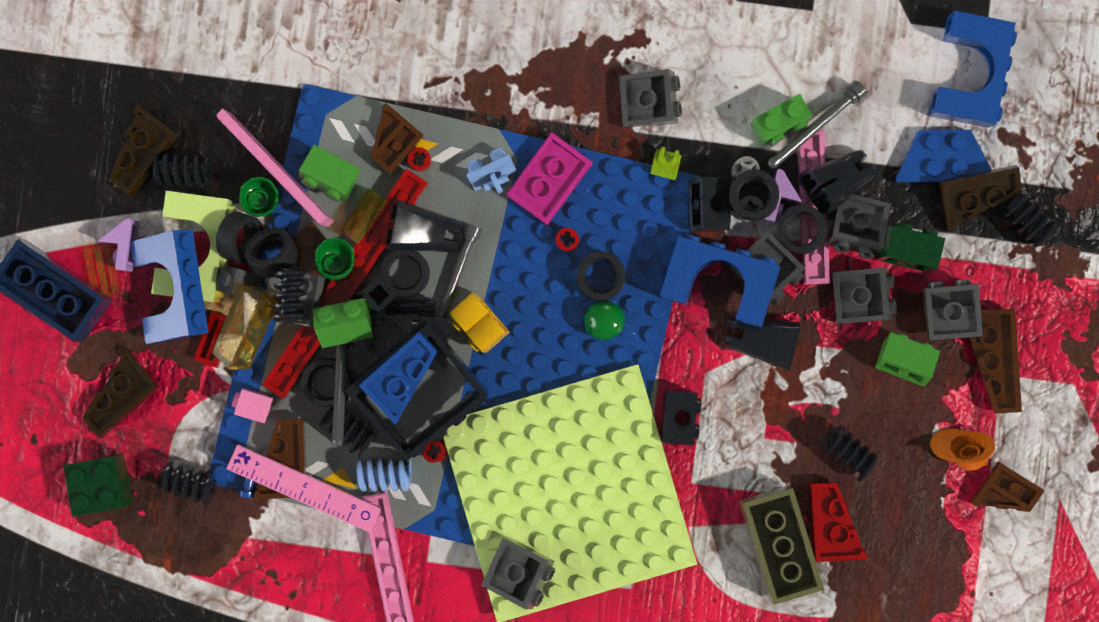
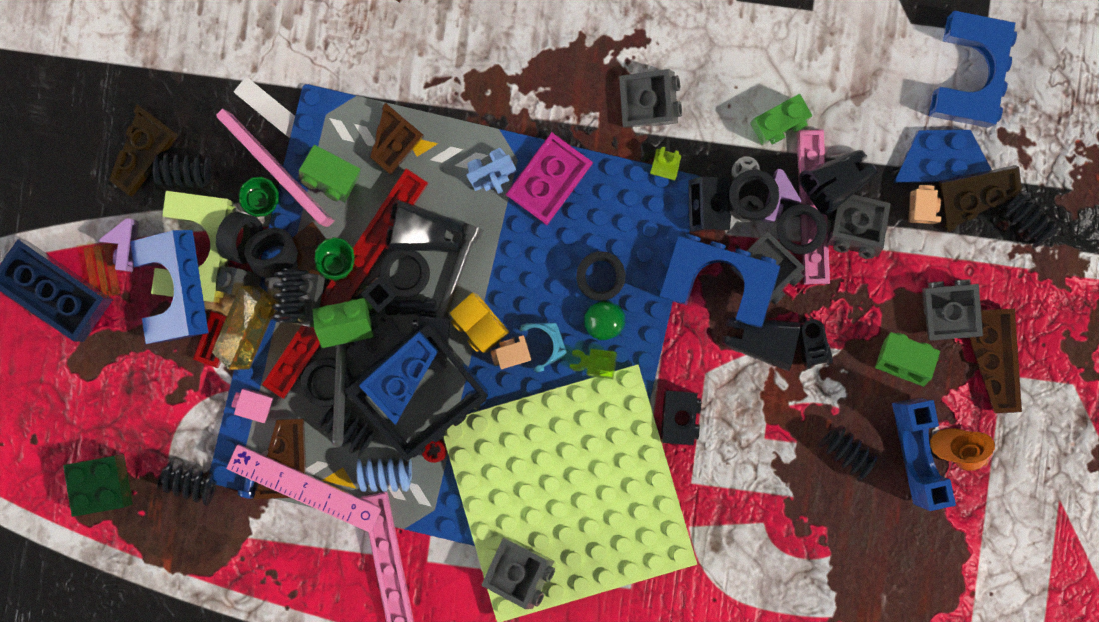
(124, 391): dark brown wing -> none
(266, 106): none -> white sticker
(363, 215): clear yellow tile -> none
(411, 158): red bush -> none
(511, 353): none -> light nougat brick
(558, 346): none -> medium azure helmet
(560, 244): red bush -> none
(598, 364): none -> clear neon green plate
(781, 545): olive brick -> none
(815, 345): none -> black piece
(831, 525): red wing -> none
(854, 93): dark grey piece -> none
(863, 295): dark grey plate -> none
(912, 248): dark green brick -> none
(924, 205): none -> light nougat brick
(926, 484): none -> blue arch
(1007, 490): reddish brown wing -> none

